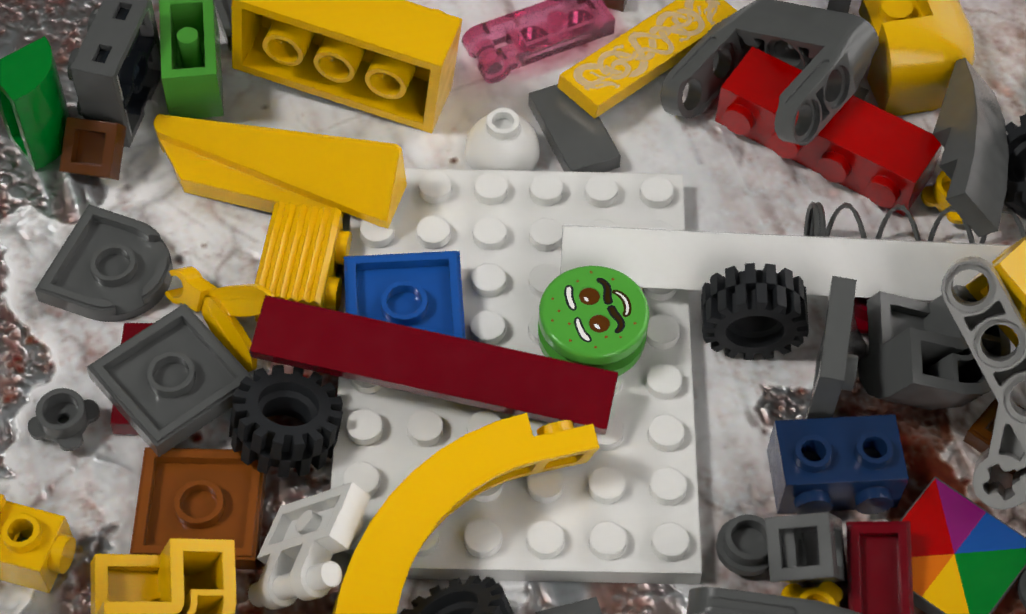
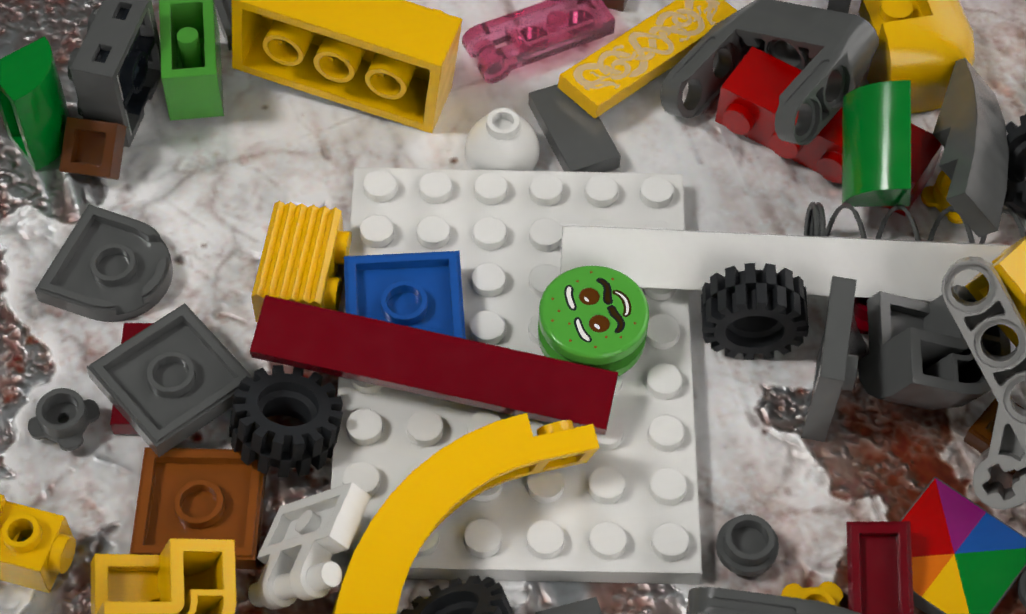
(220, 309): yellow piece -> none
(272, 165): yellow wedge -> none
(806, 548): dark grey brick -> none
(837, 464): dark blue brick -> none
(877, 145): none -> green brick

